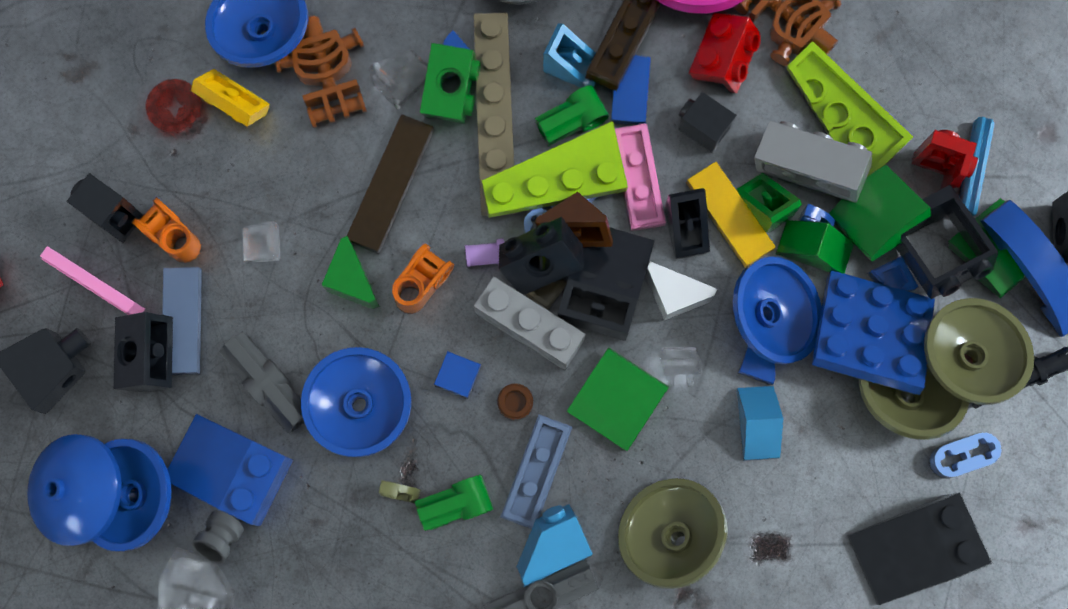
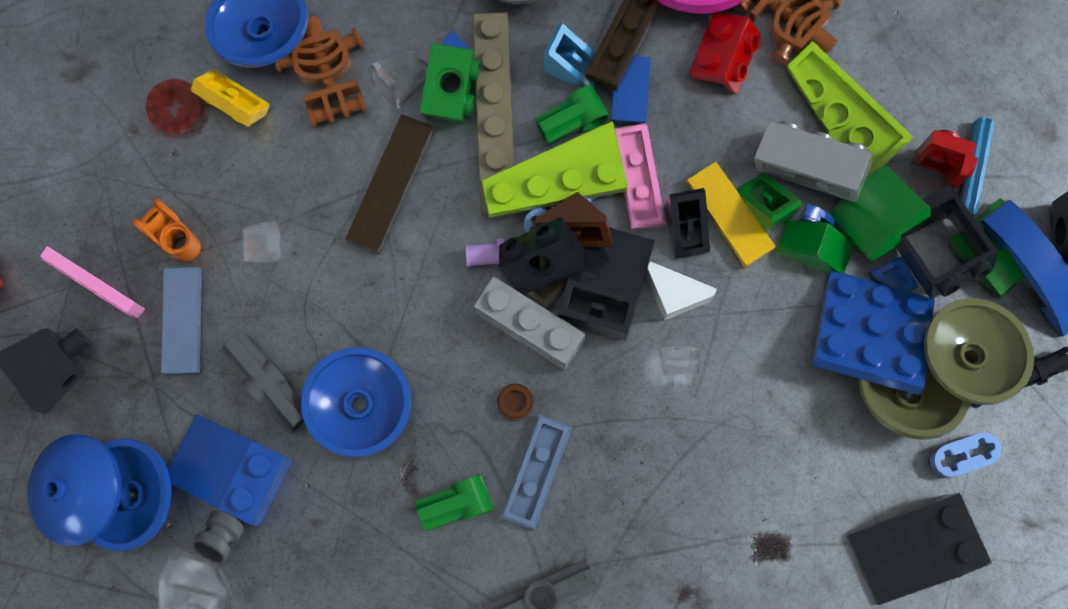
(104, 207): black brick -> none
(143, 352): black brick -> none
(347, 278): green slope -> none
(399, 491): olive tile -> none
(426, 274): orange piece -> none
(457, 375): blue tile -> none
(552, 545): dark azure slope -> none
(617, 399): green slope -> none
(658, 519): olive dish -> none
(706, 121): black brick -> none
(757, 367): blue tile -> none
(760, 422): dark azure slope -> none
(777, 310): blue dish -> none

